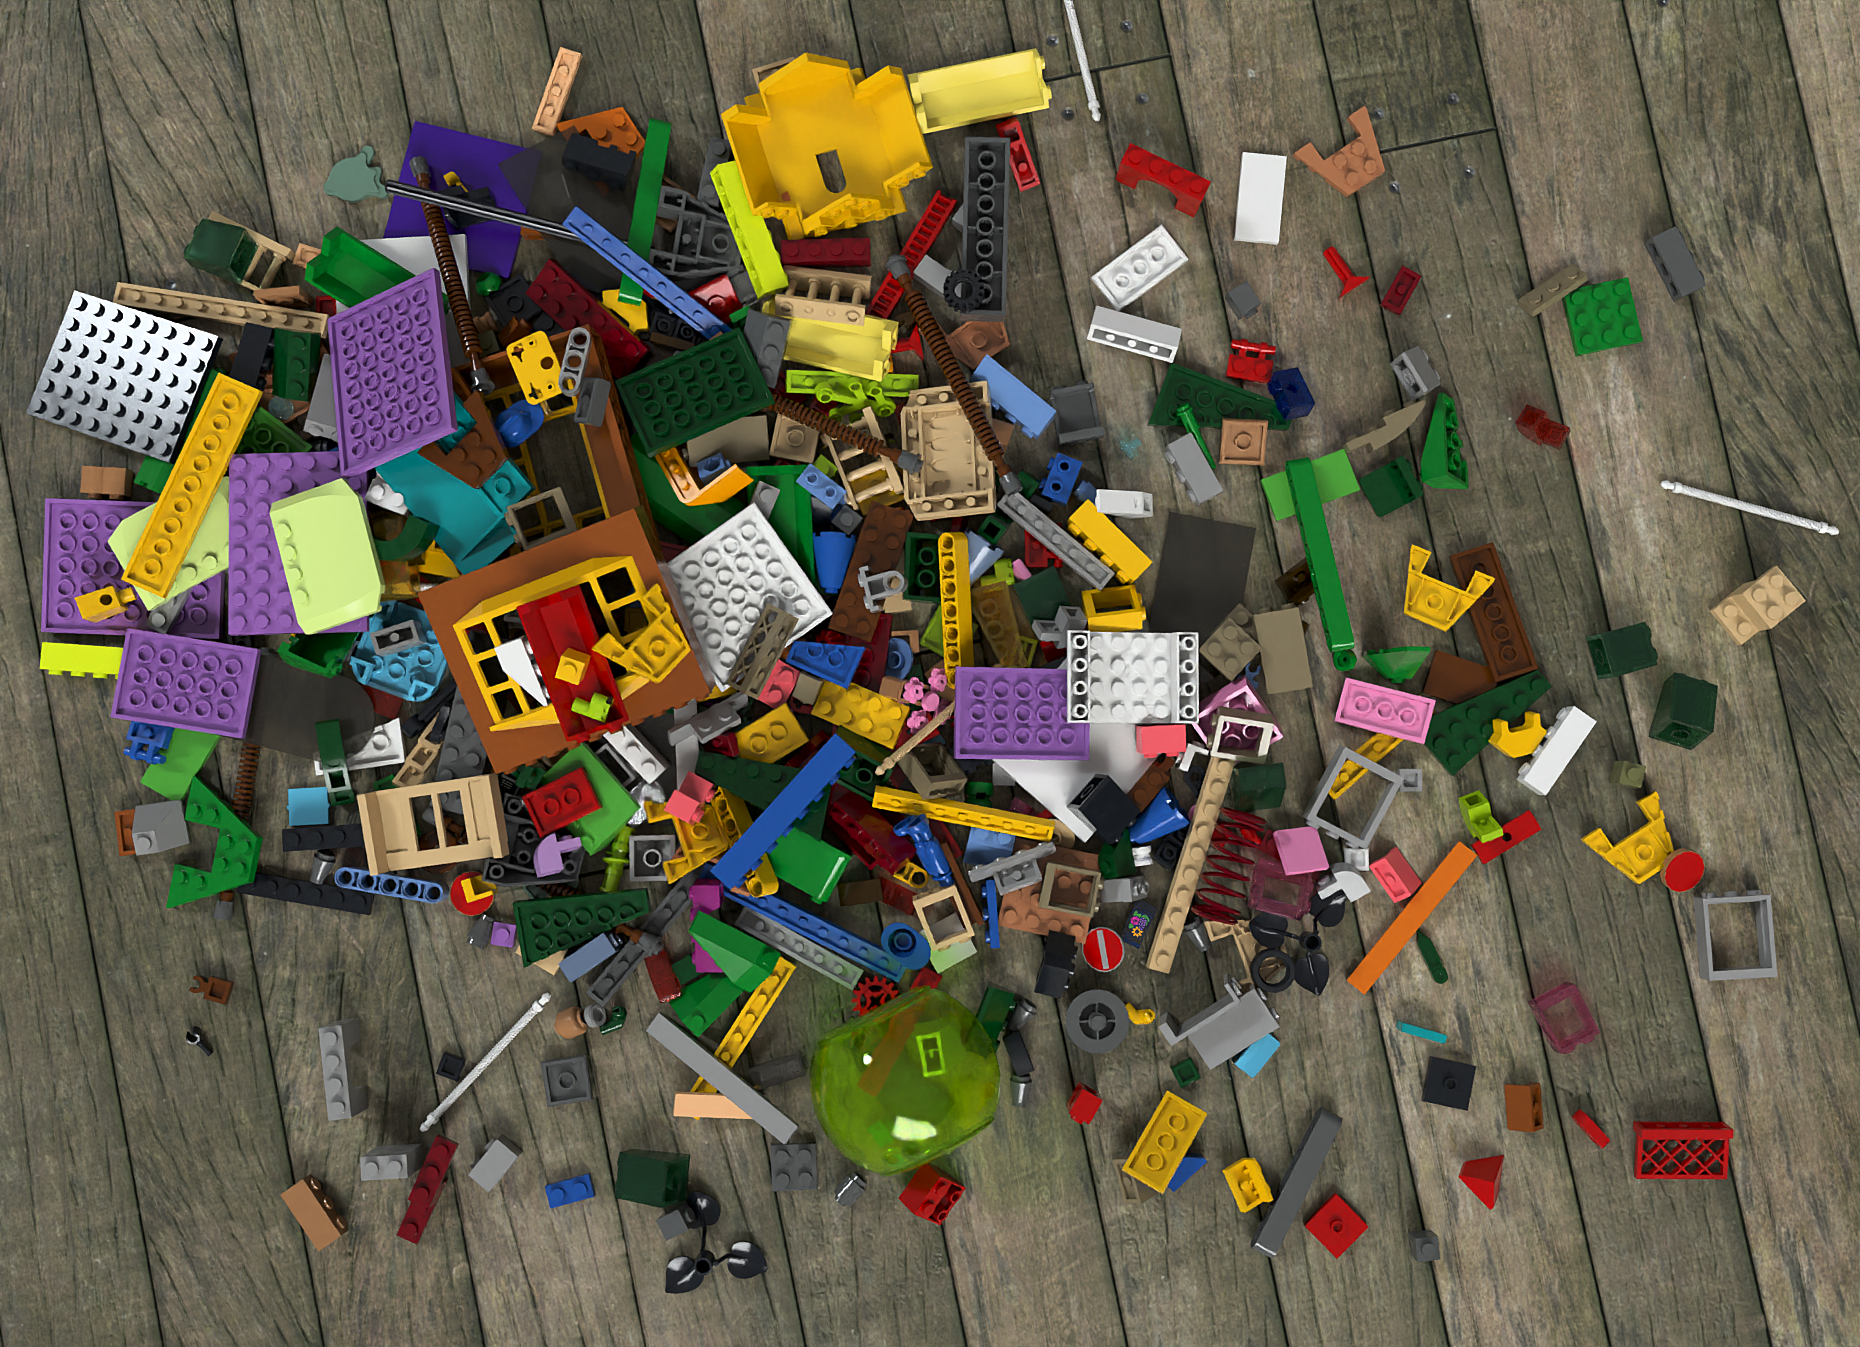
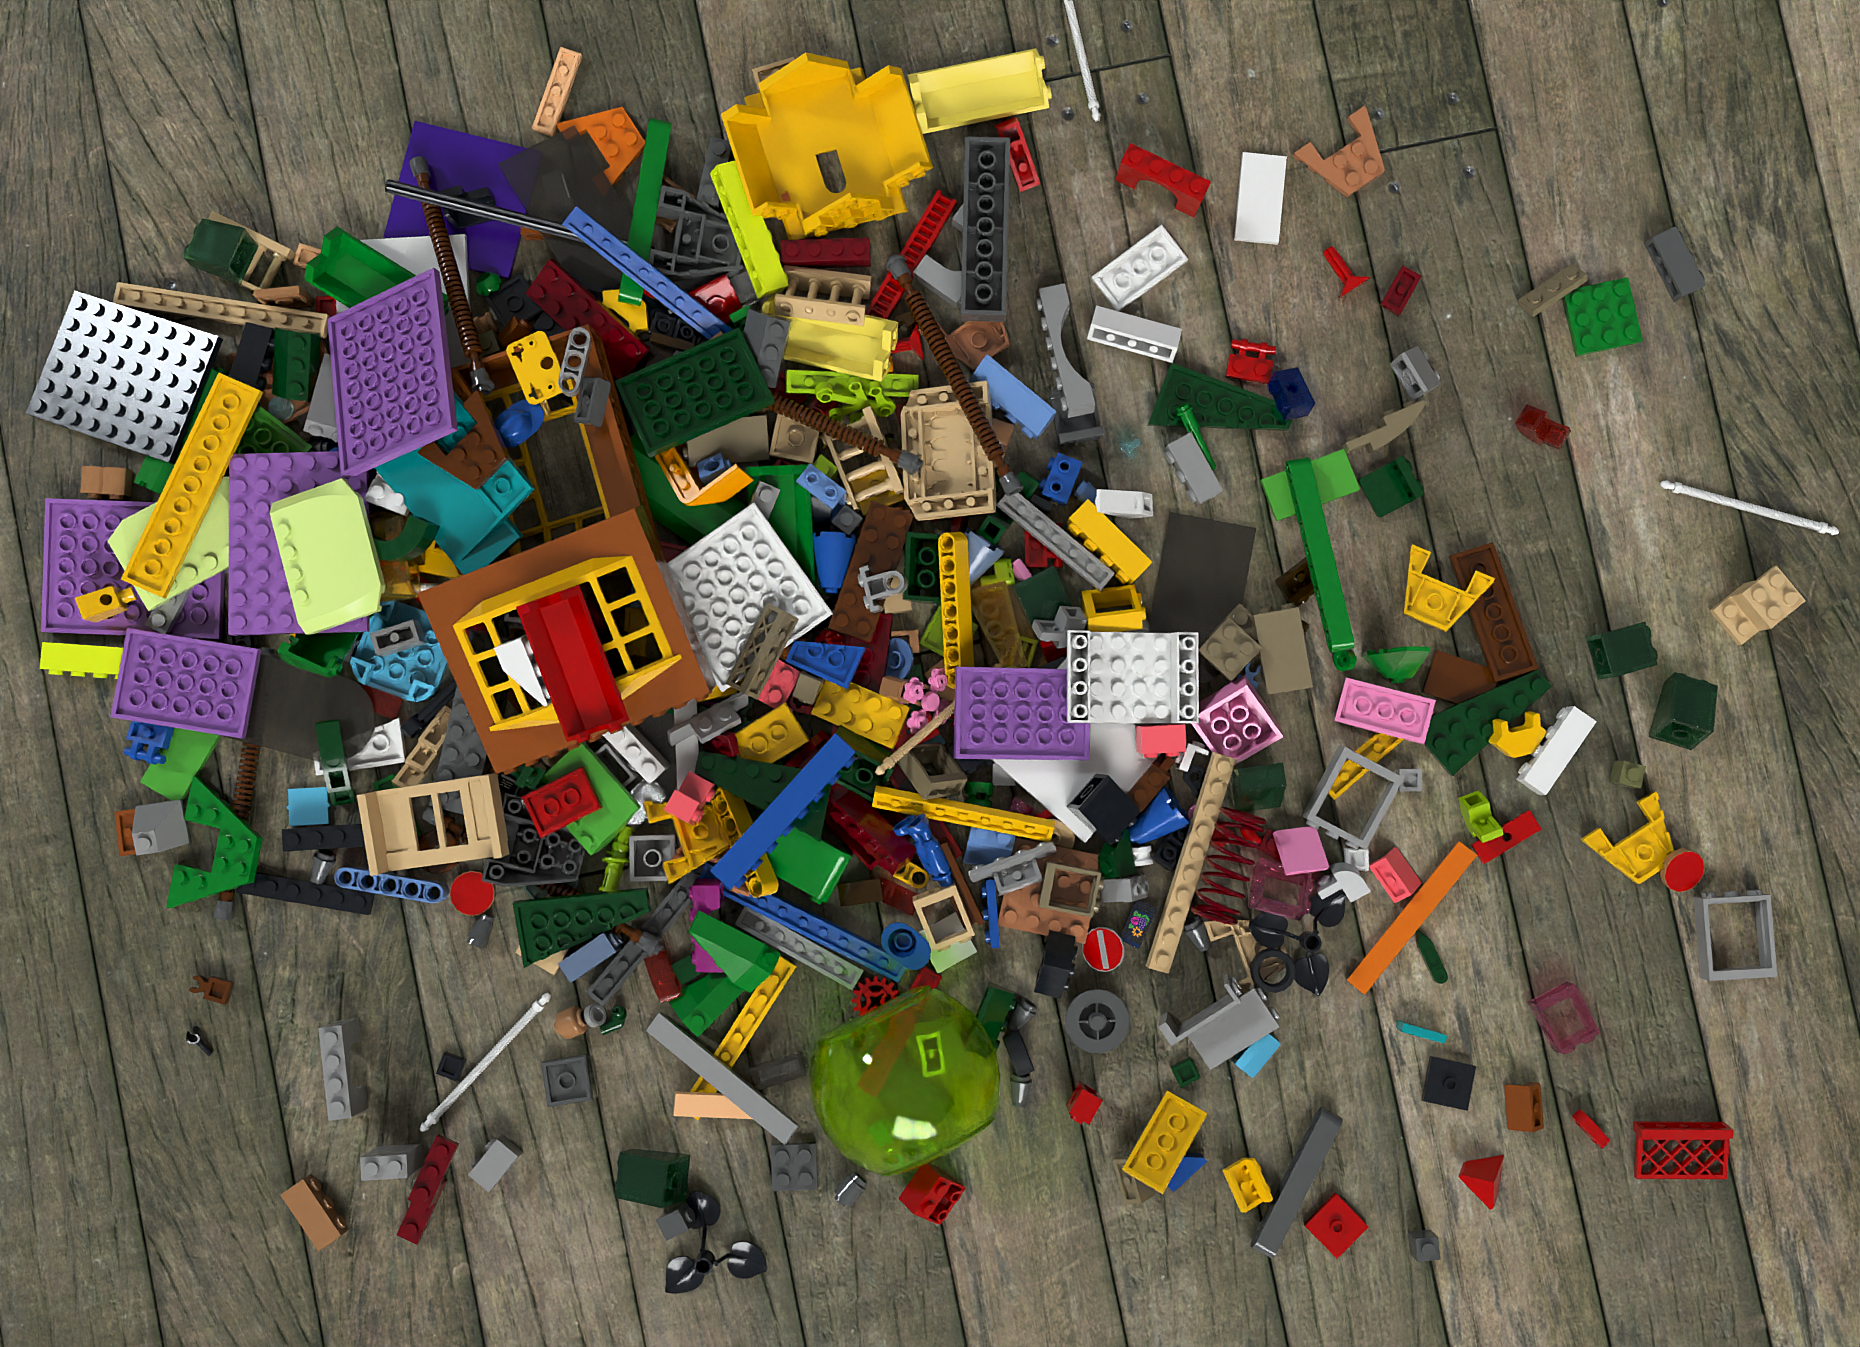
(355, 179): sand green tile -> none
(440, 727): black plate -> none
(452, 179): yellow hand -> none
(477, 889): yellow panel -> none
(503, 934): medium lavender plate -> none
(547, 854): lavender brick -> none
(563, 510): dark tan window -> none
(570, 1190): blue plate -> none
(573, 666): yellow brick -> none
(597, 709): lime piece -> none
(599, 162): black wedge -> none
(656, 648): yellow wing -> none
(963, 303): black tyre -> none
(1075, 390): none -> light grey arch
(1143, 1016): yellow arm -> none
(1239, 716): dark tan window -> none
(1243, 301): dark grey brick -> none
(1243, 441): medium nougat tile -> none
(1441, 455): green wedge -> none

